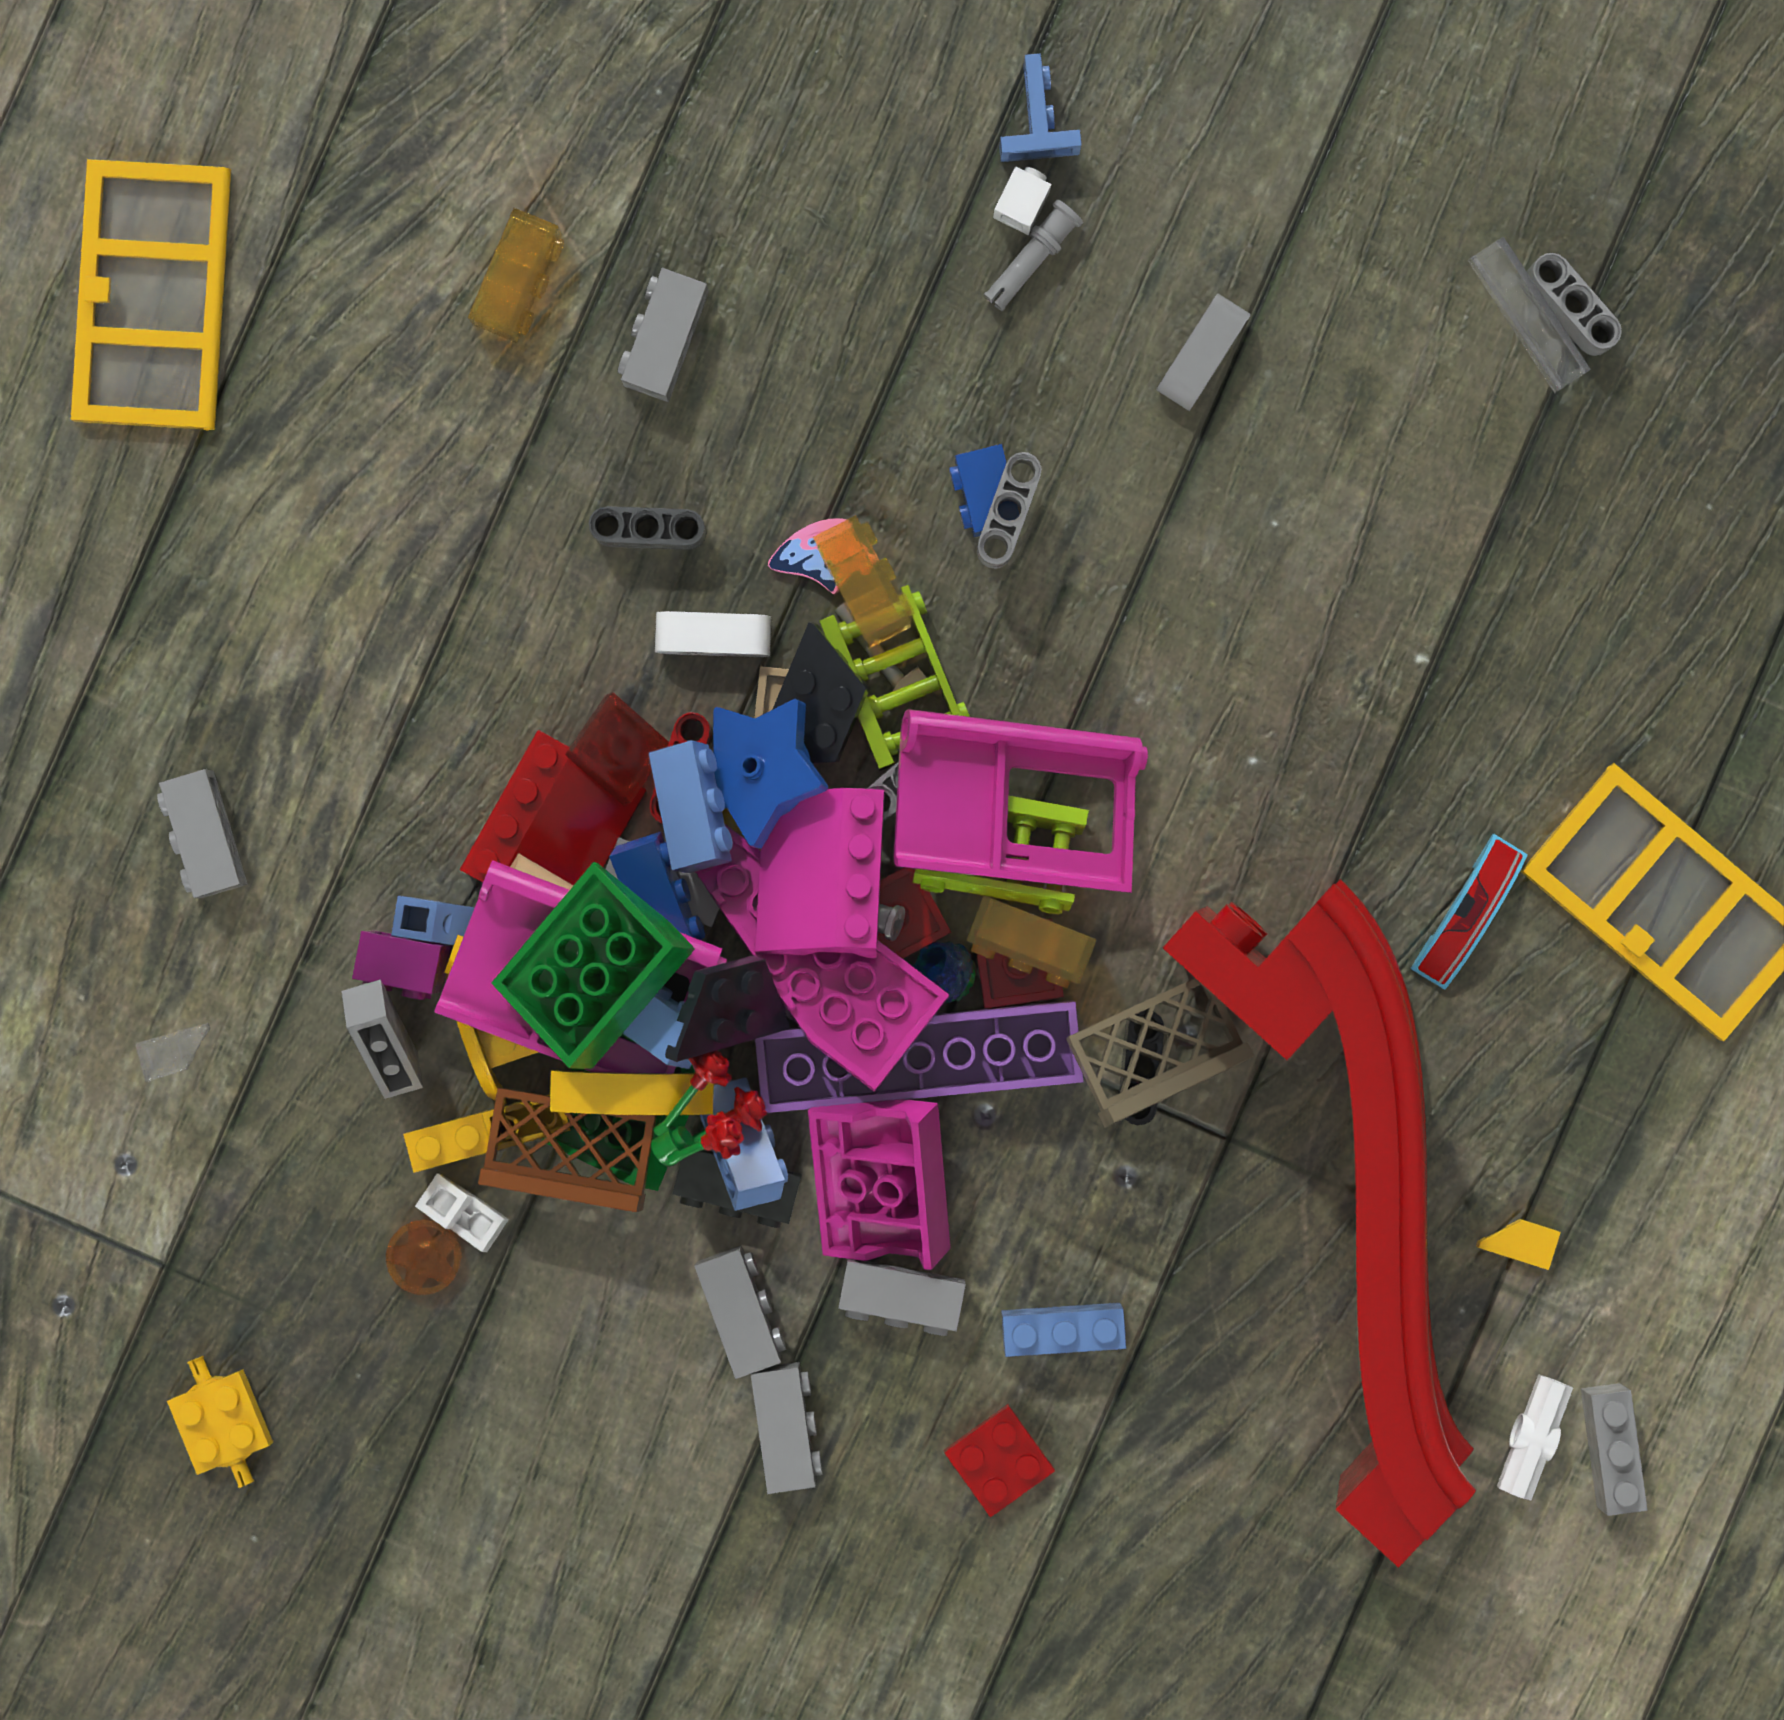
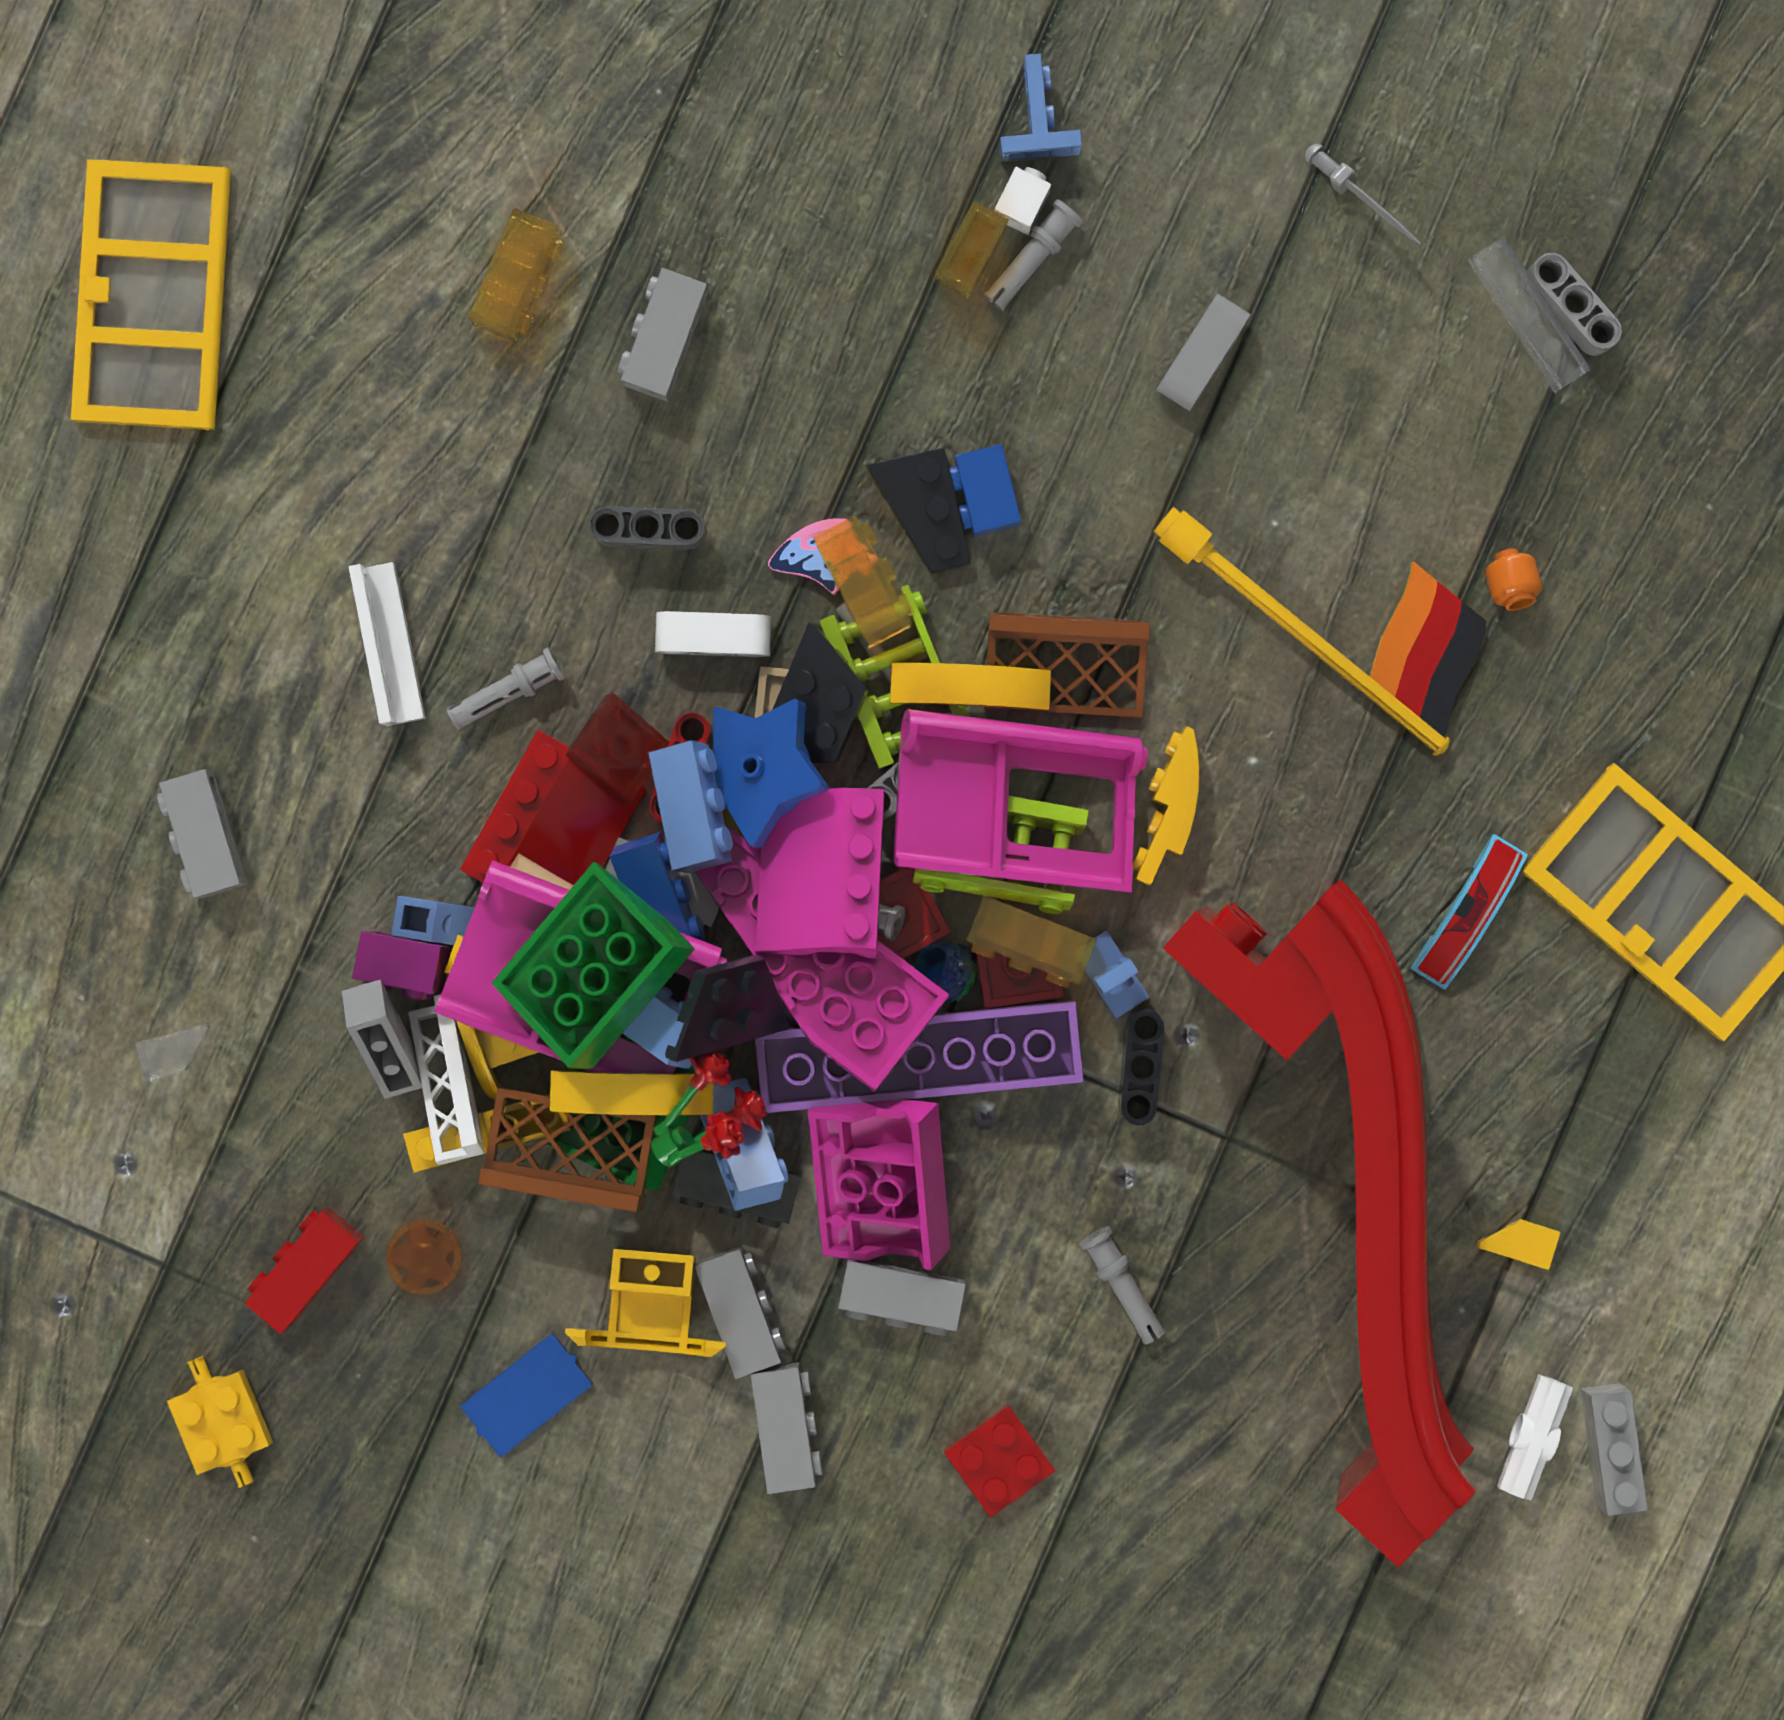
(302, 1269): none -> red brick
(387, 643): none -> white fence
(460, 1086): none -> white fence
(462, 1212): white slope -> none
(522, 681): none -> light grey pin
(526, 1394): none -> blue piece
(649, 1306): none -> yellow piece
(926, 505): none -> black wing
(970, 685): none -> yellow slope
(971, 250): none -> clear yellow brick
(1014, 491): light grey beam -> none
(1063, 1329): medium blue brick -> none
(1077, 630): none -> dark orange fence
(1114, 976): none -> medium blue bracket
(1114, 1268): none -> light grey pin
(1172, 1081): dark tan fence -> none
(1178, 792): none -> yellow slope
(1343, 178): none -> light grey sword
(1419, 655): none -> flag
(1513, 580): none -> orange head

